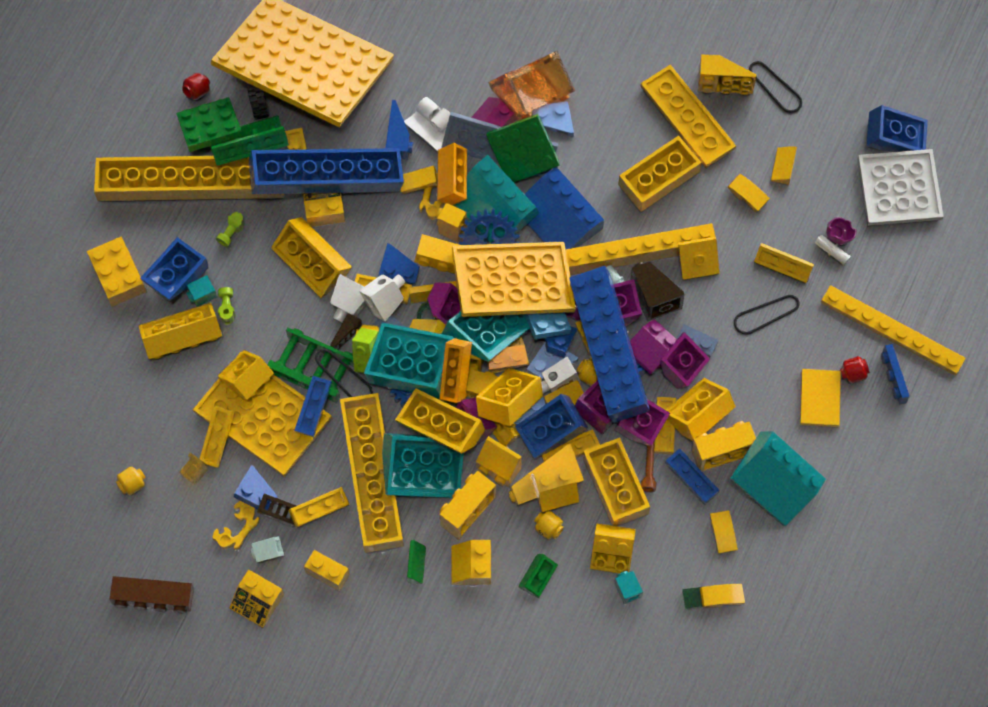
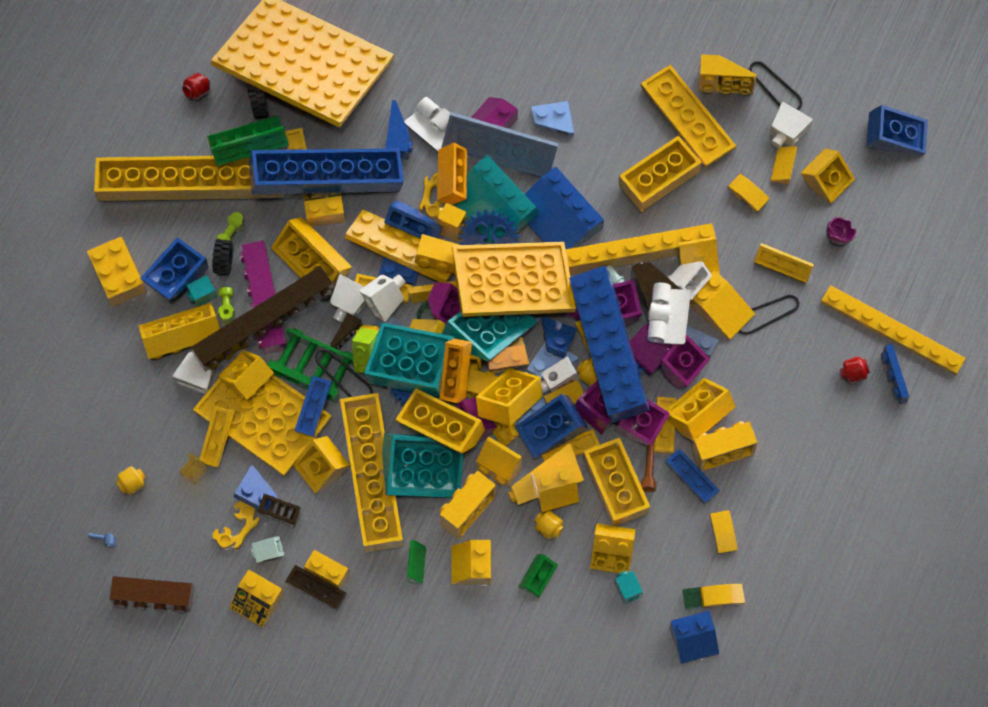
(109, 539): none -> medium blue hand
(193, 376): none -> white torso
(209, 124): green plate -> none
(222, 256): none -> black tyre
(261, 289): none -> magenta brick
(262, 319): none -> dark brown brick
(316, 588): none -> dark brown plate
(318, 507): yellow tile -> none
(321, 464): none -> yellow slope
(390, 242): none -> yellow plate
(411, 220): none -> blue slope
(419, 179): yellow tile -> none
(523, 148): green plate -> none
(533, 85): clear orange windscreen -> none
(548, 324): dark azure plate -> none
(668, 314): none -> white panel
(691, 276): none -> white torso
(694, 637): none -> blue slope
(722, 306): none -> yellow slope
(777, 477): teal slope -> none
(789, 126): none -> white torso
(820, 398): yellow tile -> none
(828, 175): none -> yellow slope
(832, 249): white axle -> none
(900, 187): white plate -> none

